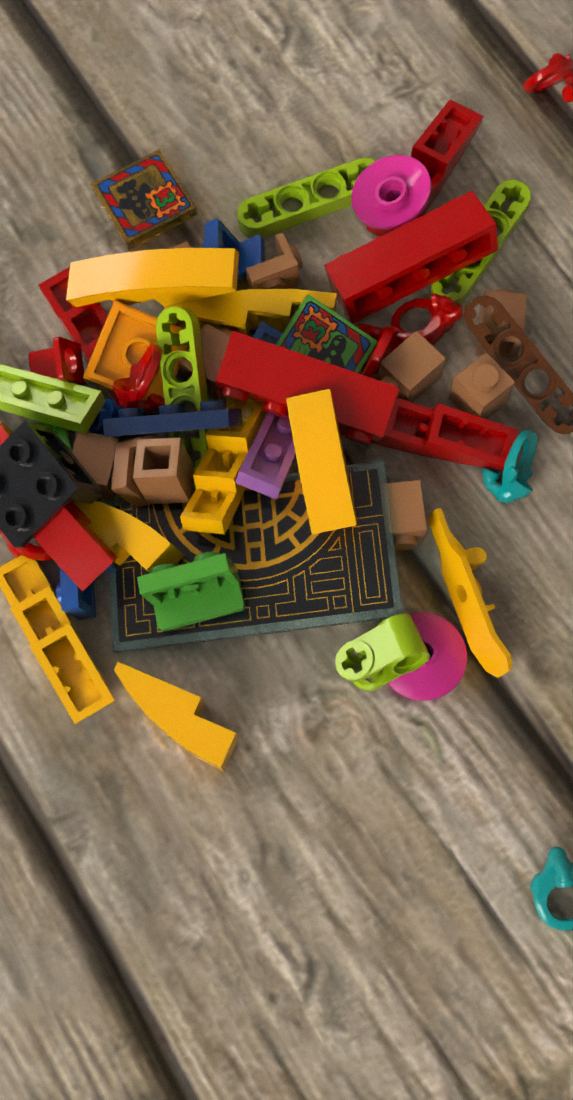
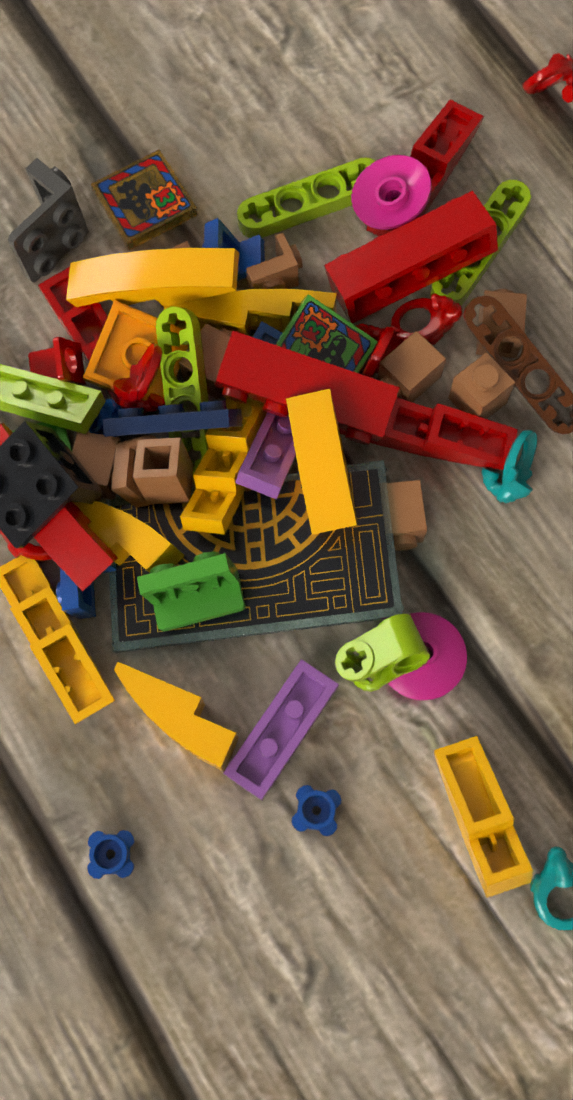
(52, 227): none -> dark grey bracket
(101, 844): none -> blue plate
(281, 729): none -> medium lavender plate
(305, 819): none -> blue plate
(466, 595): yellow piece -> none
(483, 817): none -> yellow slope

